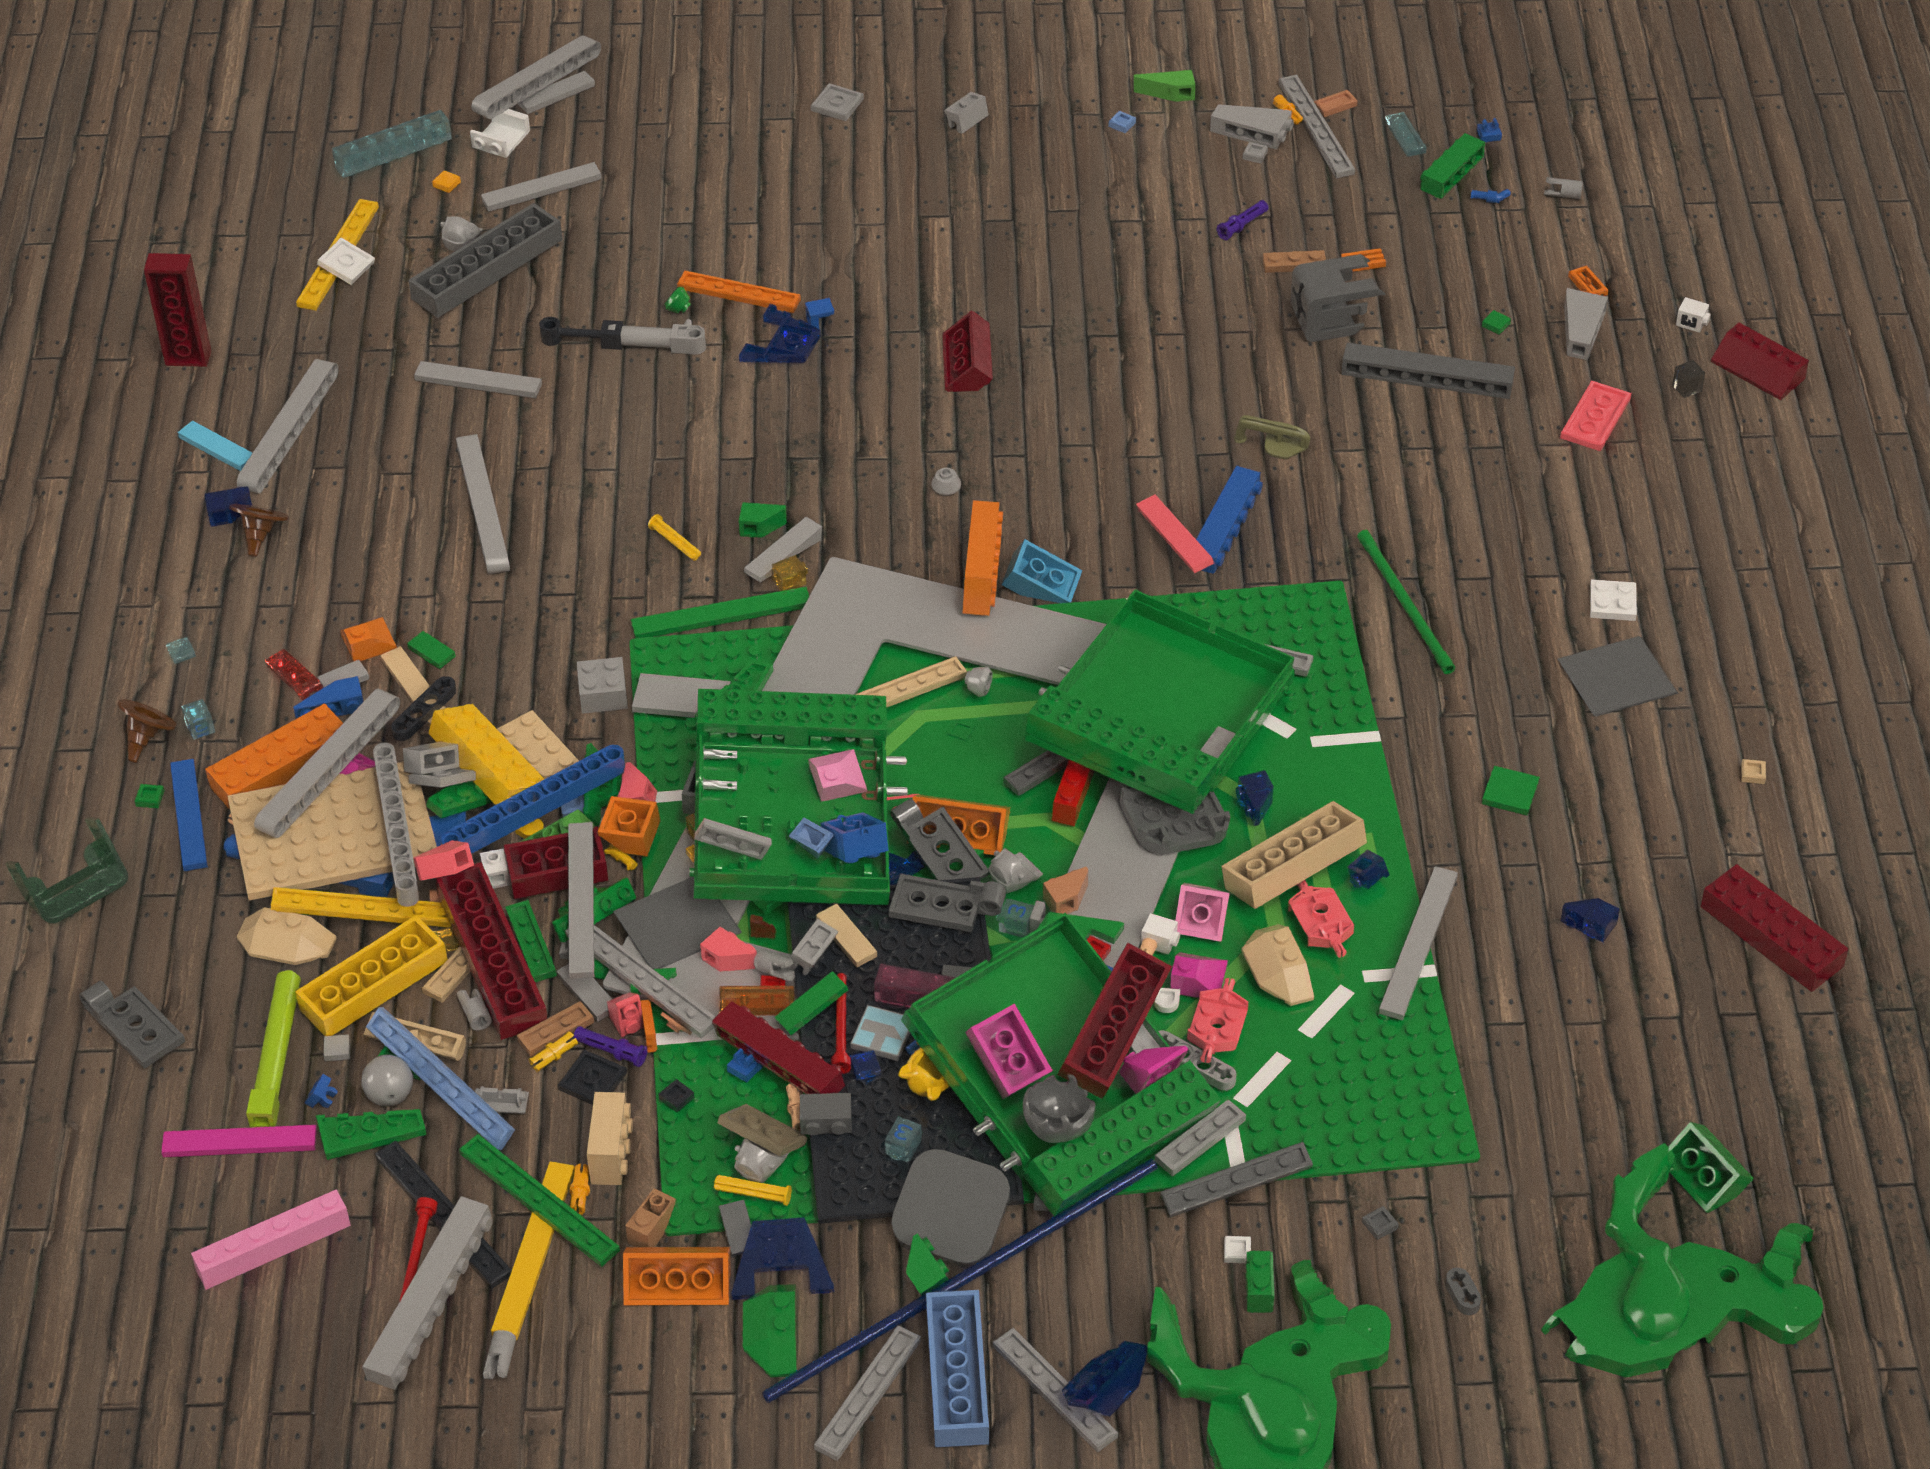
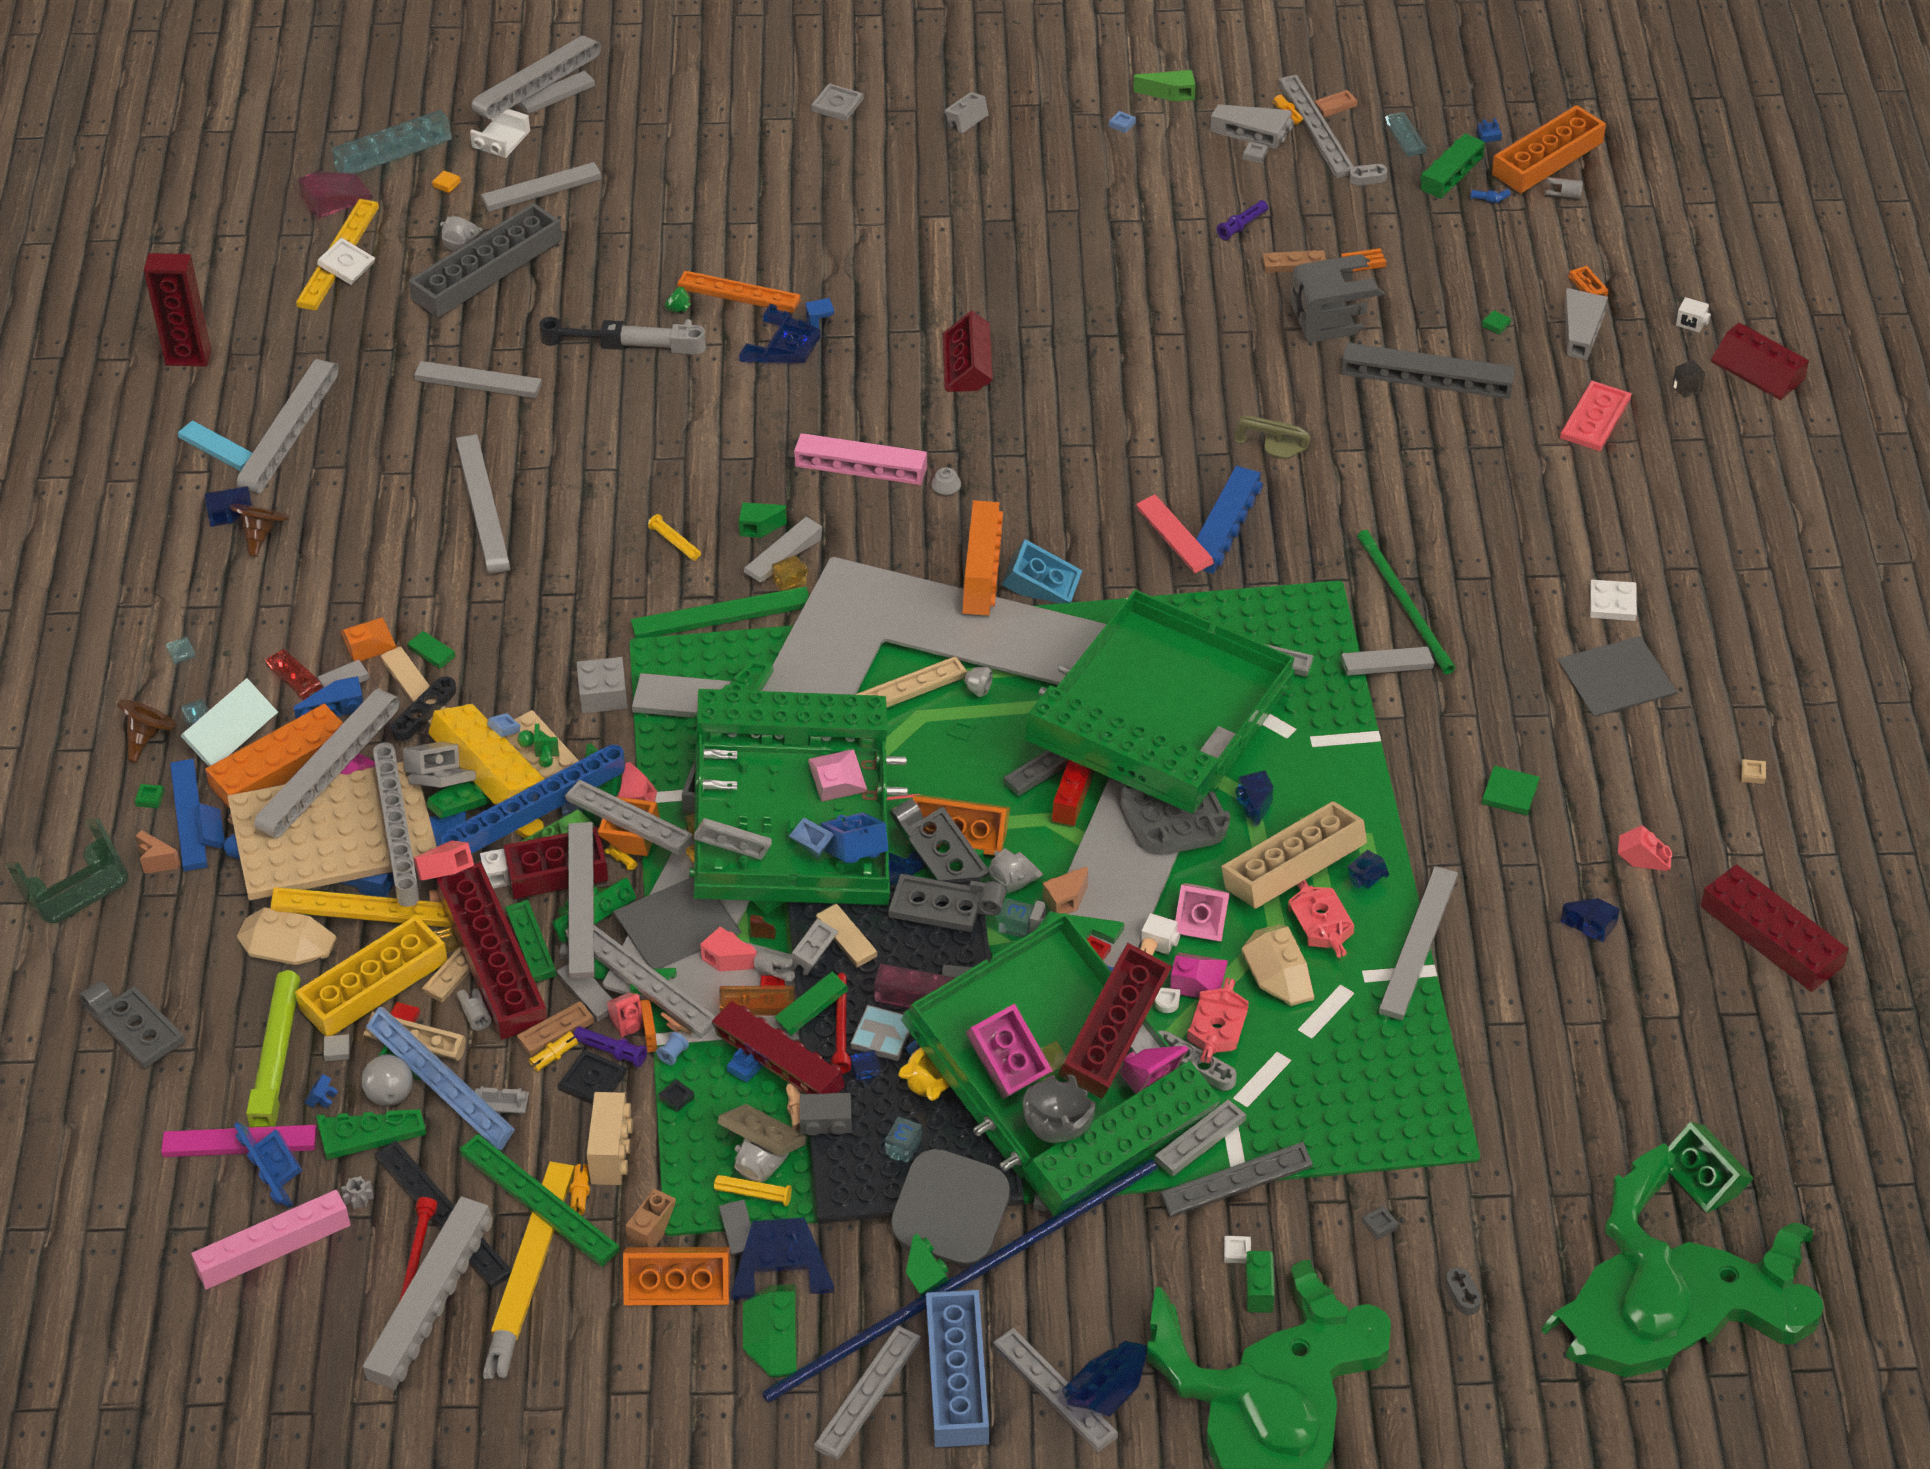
(156, 854): none -> nougat slope
(210, 826): none -> blue tile
(229, 723): none -> light aqua tile
(274, 1160): none -> blue bracket
(332, 192): none -> clear pink slope
(357, 1192): none -> light grey gear
(405, 1012): none -> red tile
(504, 725): none -> medium blue tile
(544, 745): none -> green piece
(629, 817): none -> light grey tile
(672, 1048): none -> medium blue bush
(861, 459): none -> bright pink brick
(1053, 1055): none -> clear yellow tile
(1368, 174): none -> light grey beam
(1387, 661): none -> light grey tile
(1548, 149): none -> orange brick
(1644, 850): none -> coral slope

